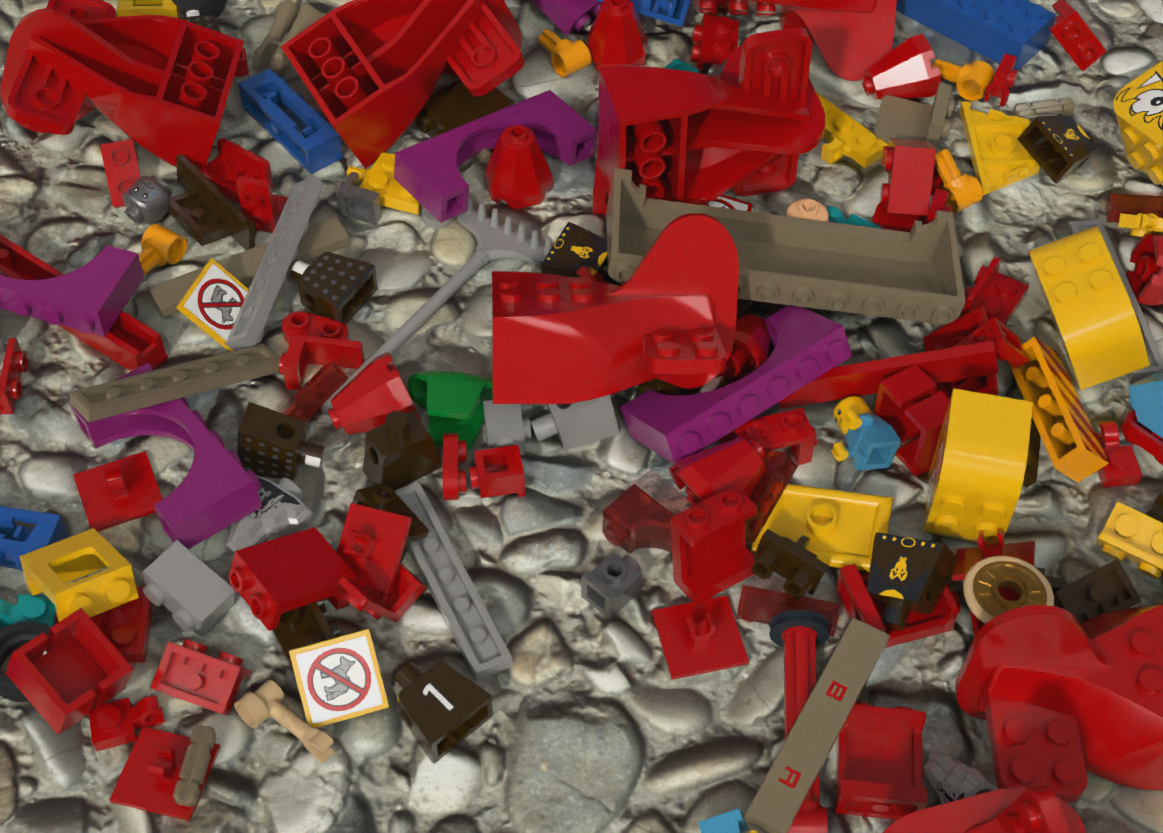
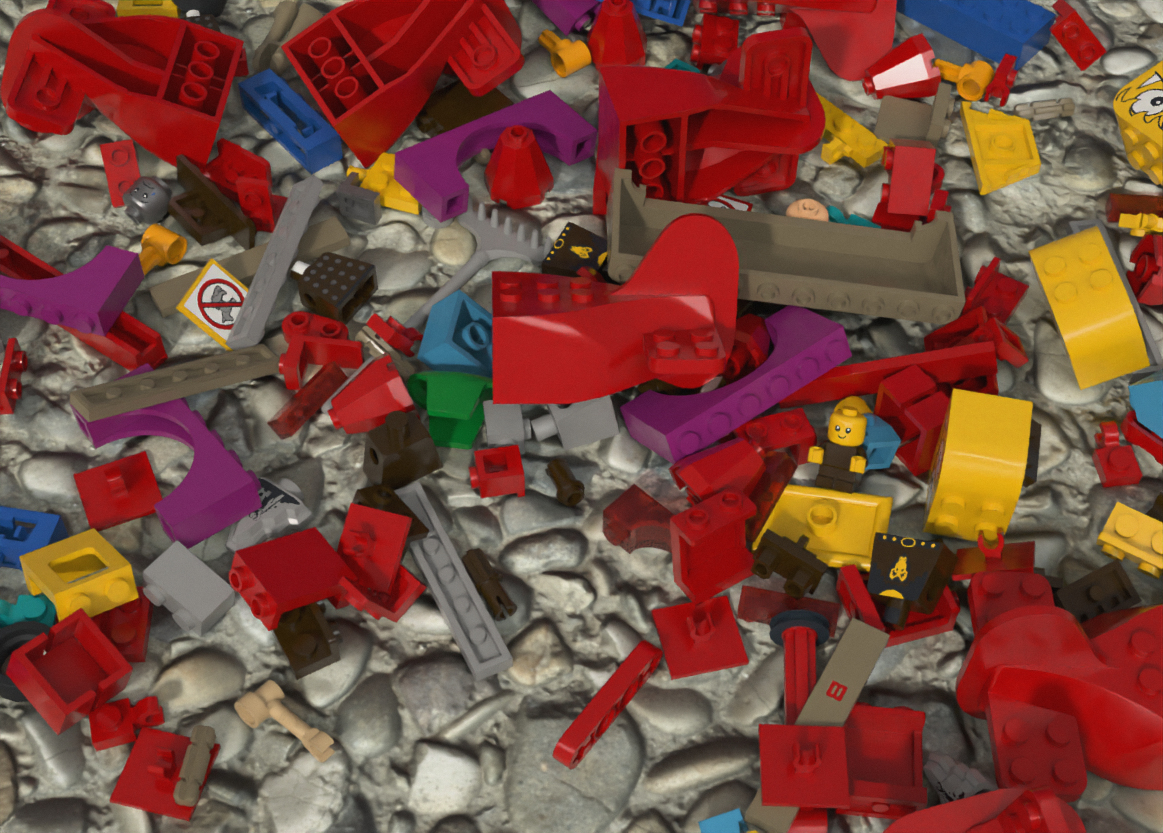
(199, 677): red bracket -> none
(275, 443): dark brown torso -> none
(338, 678): piece -> none
(379, 346): none -> dark tan axle
(395, 333): none -> red plate
(440, 707): dark brown torso -> none
(453, 478): red plate -> none
(458, 336): none -> dark azure slope
(488, 583): none -> dark brown axle
(568, 488): none -> dark brown pin
(607, 704): none -> red beam
(612, 584): flat silver brick -> none
(803, 766): none -> red piece
(843, 455): none -> piece
(963, 189): light orange axle -> none
(997, 572): pearl gold wheel -> none
(1057, 145): dark brown torso -> none
(1058, 412): light orange brick -> none

